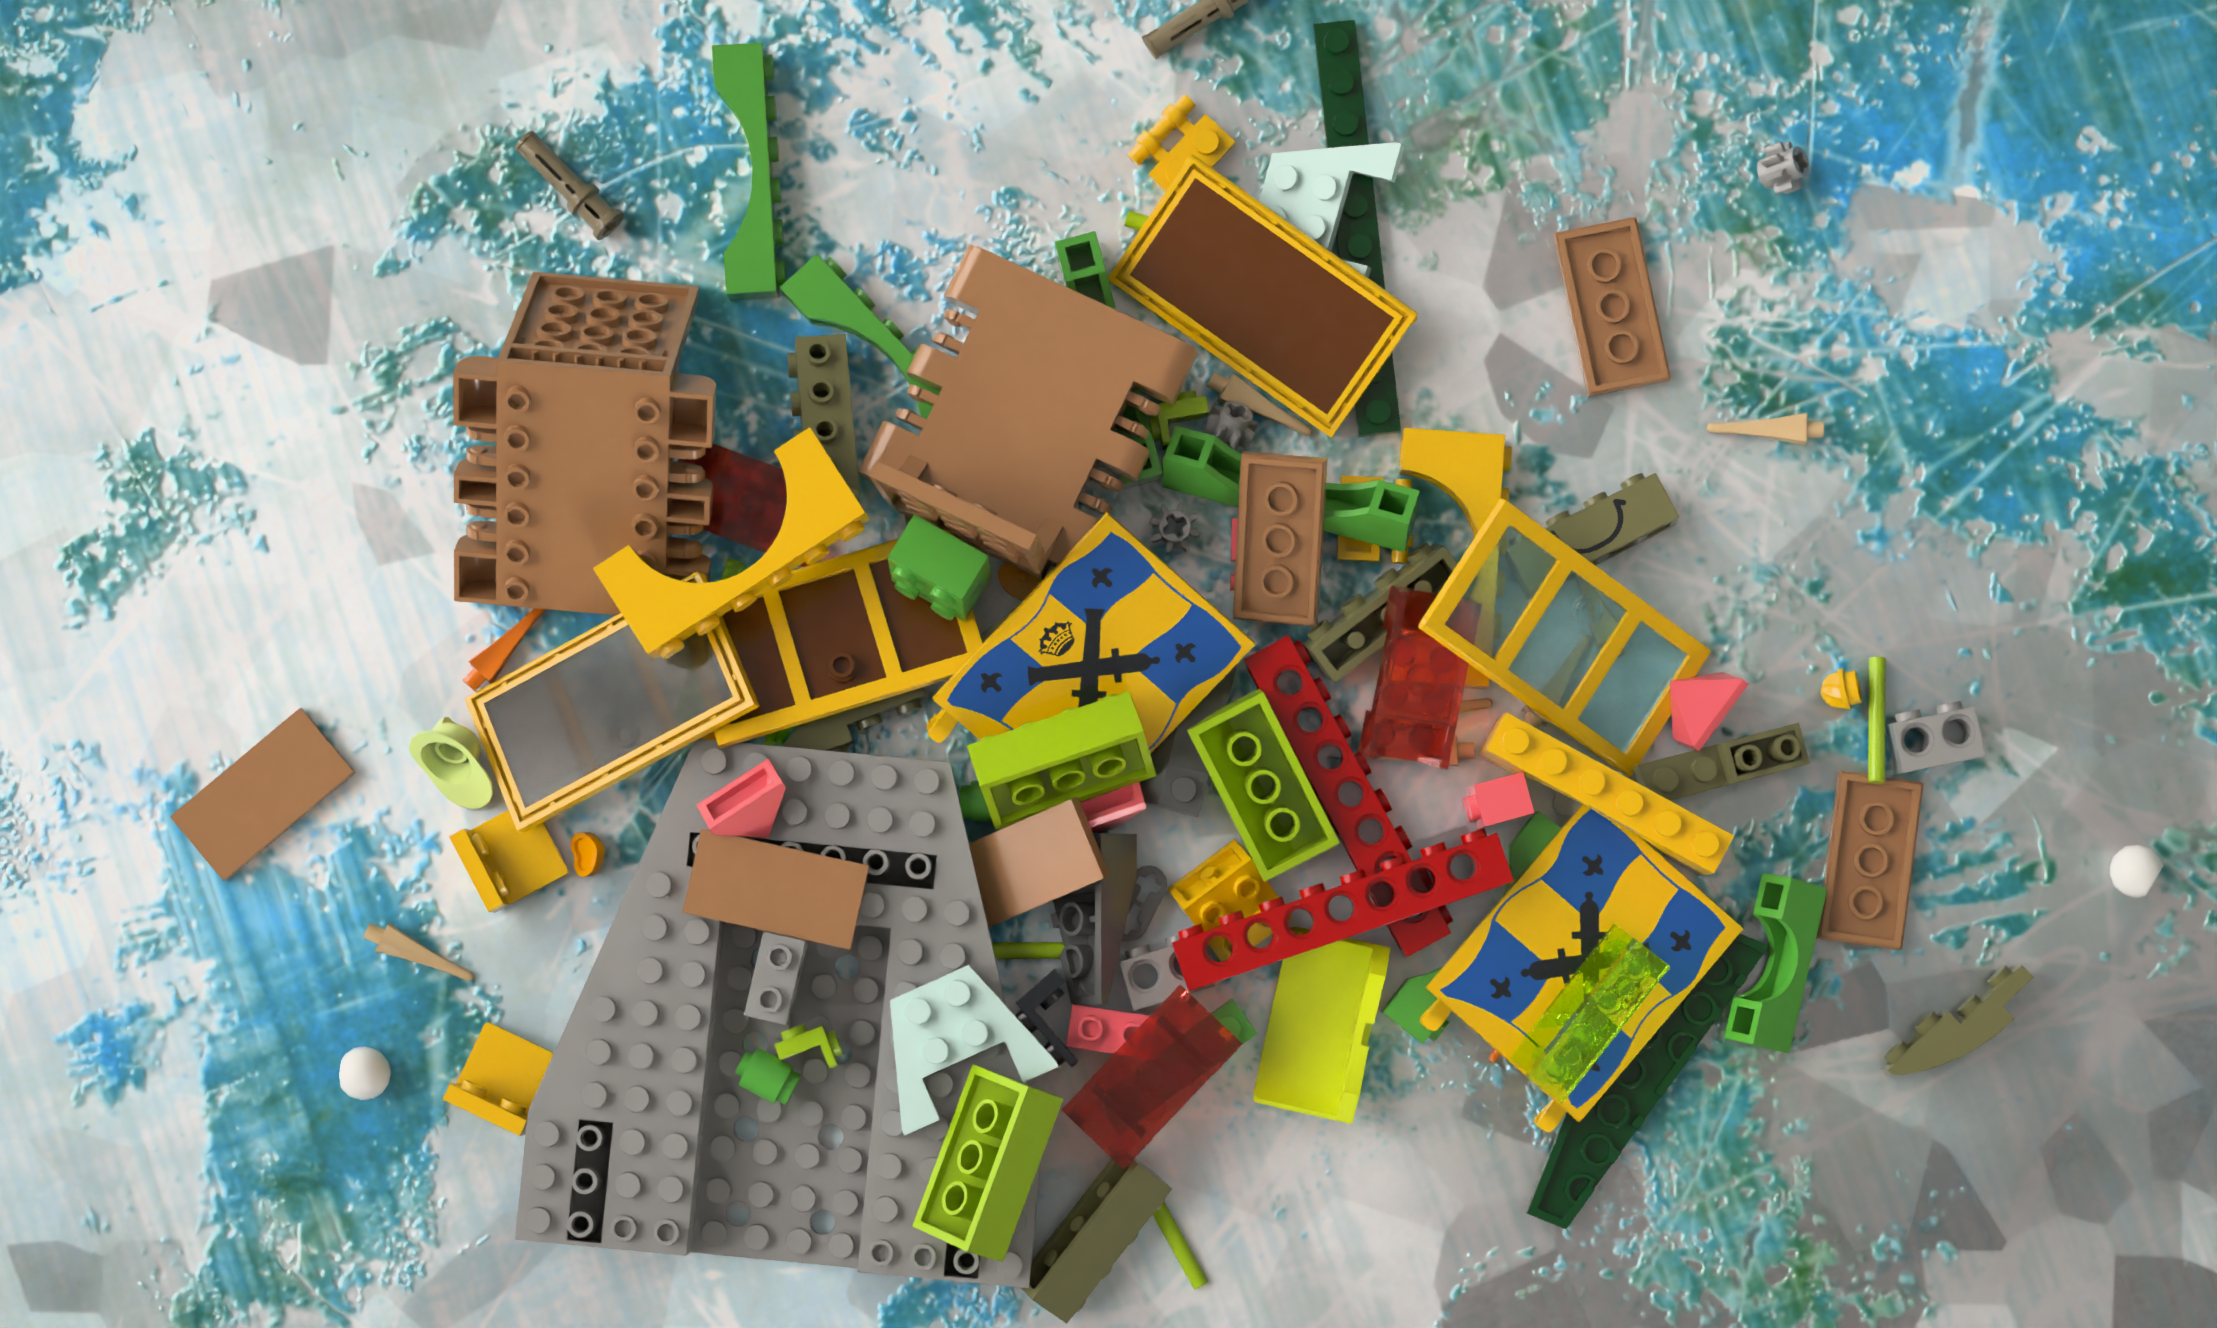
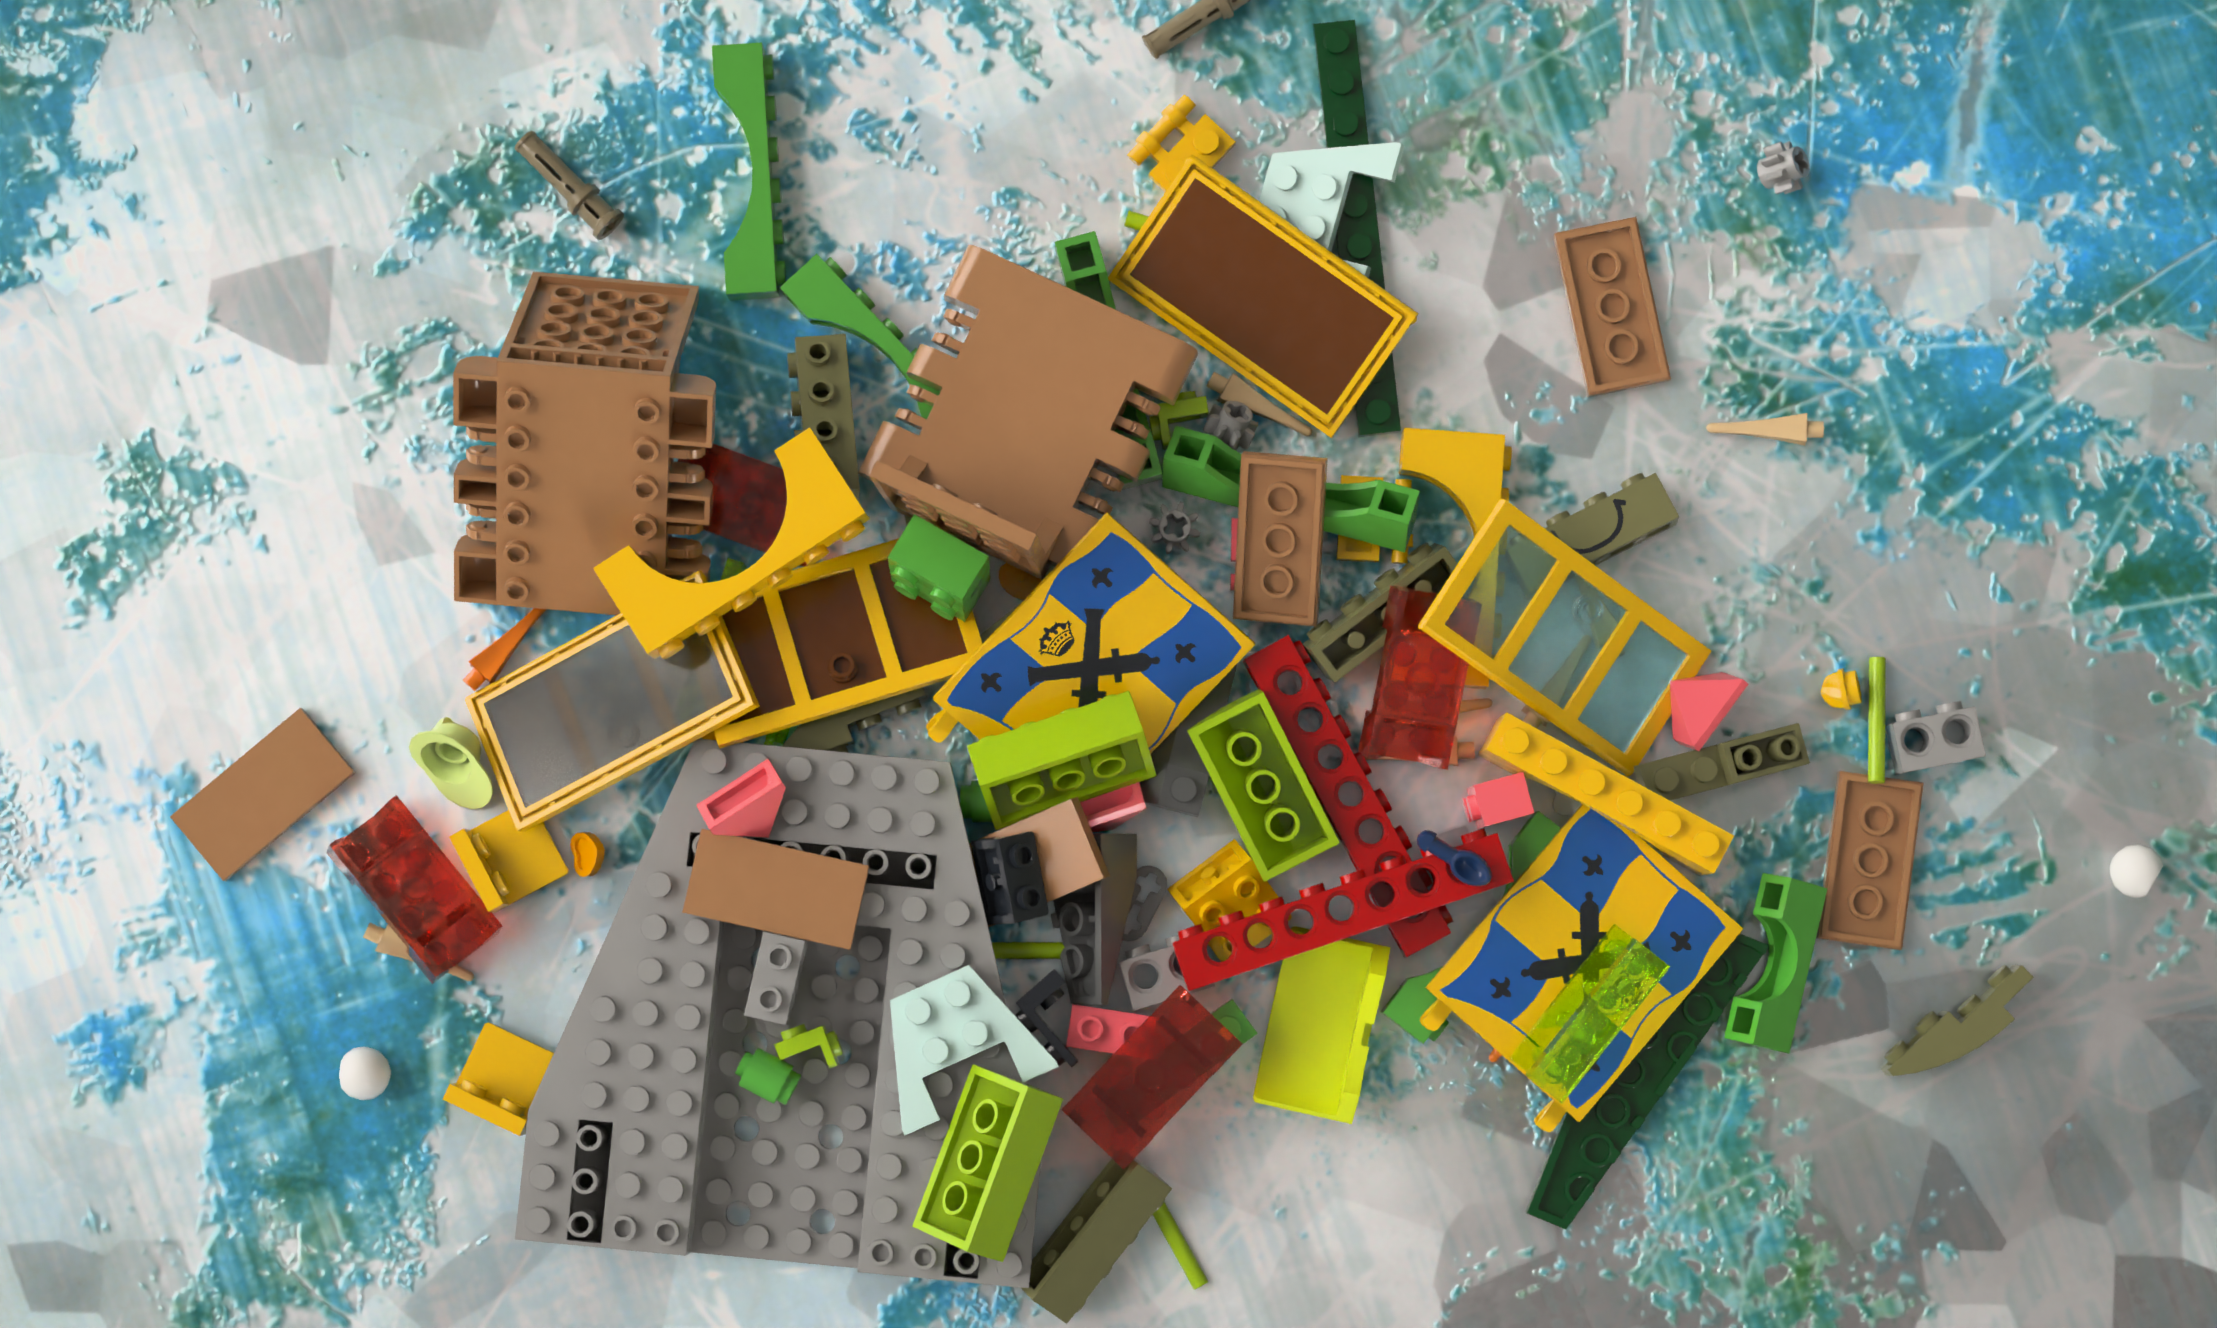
(415, 889): none -> clear red piece
(1010, 878): none -> black bracket
(1464, 864): none -> dark blue piece

